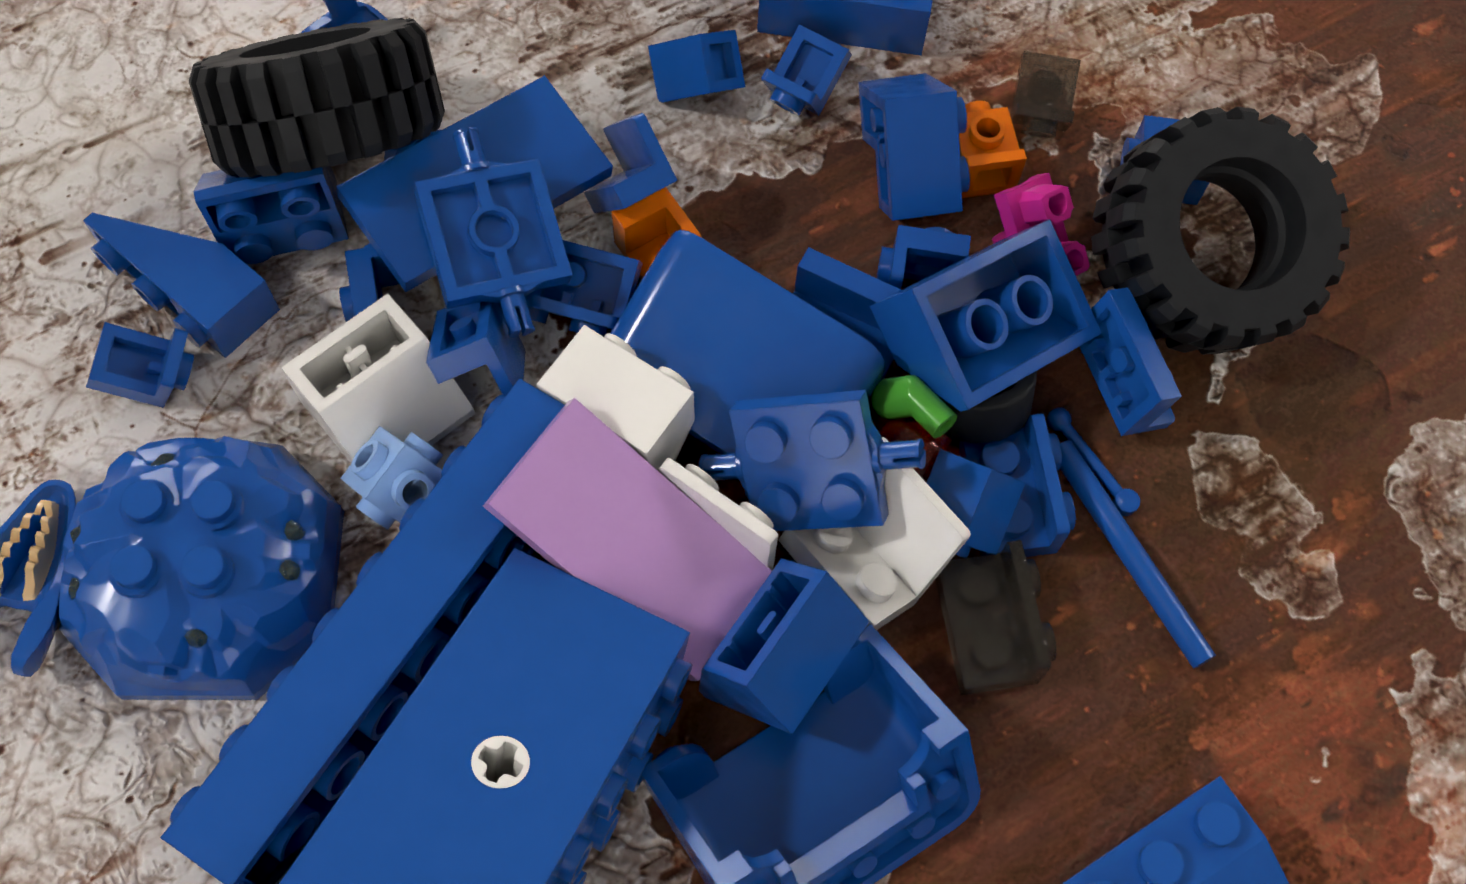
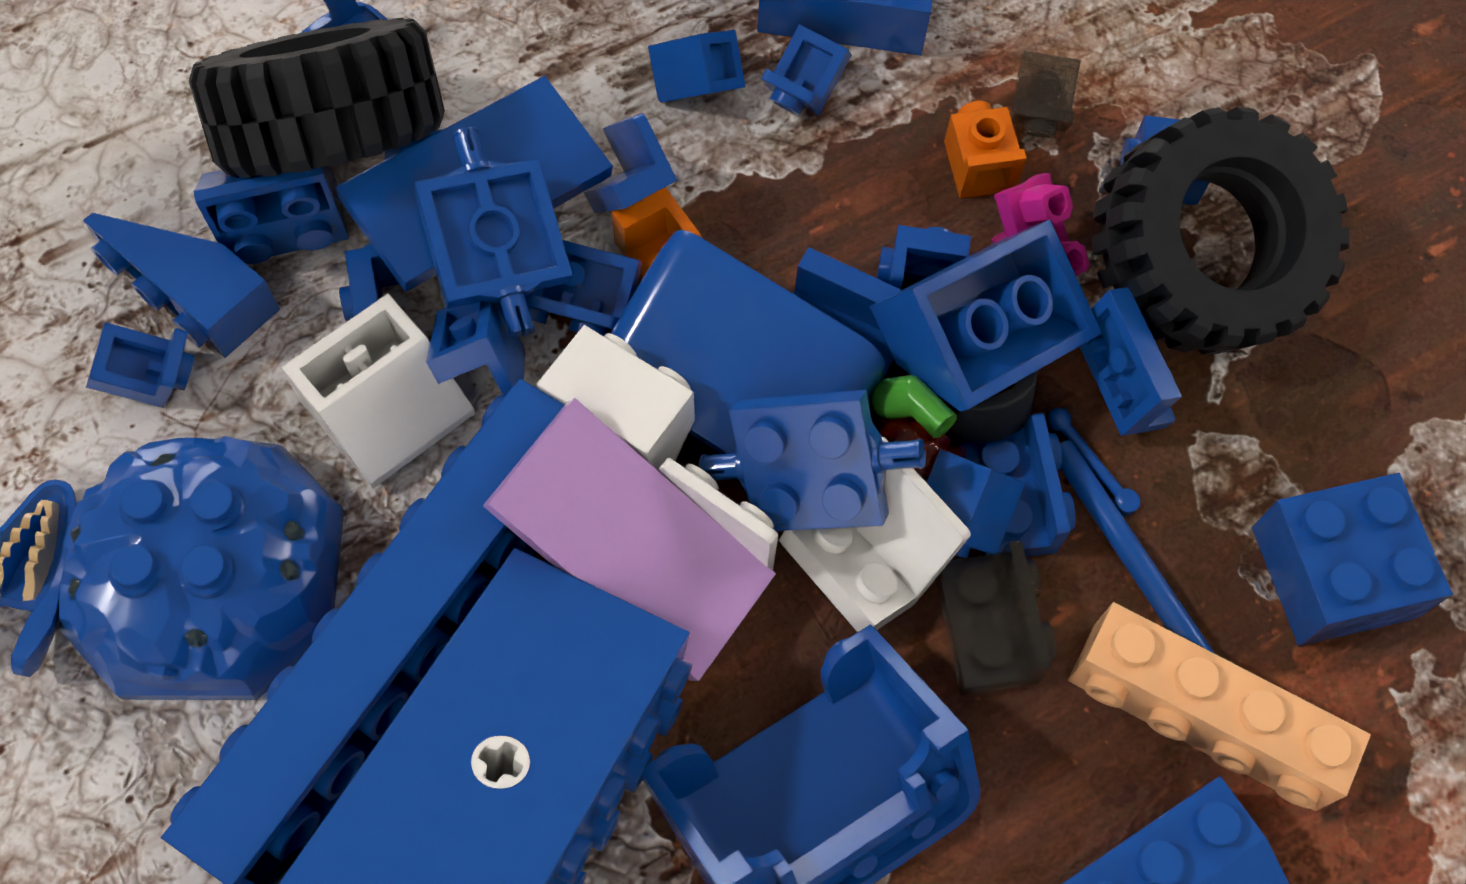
(392, 475): light blue brick -> none
(784, 646): blue slope -> none
(916, 144): blue brick -> none
(1219, 709): none -> light nougat brick
(1350, 559): none -> blue brick

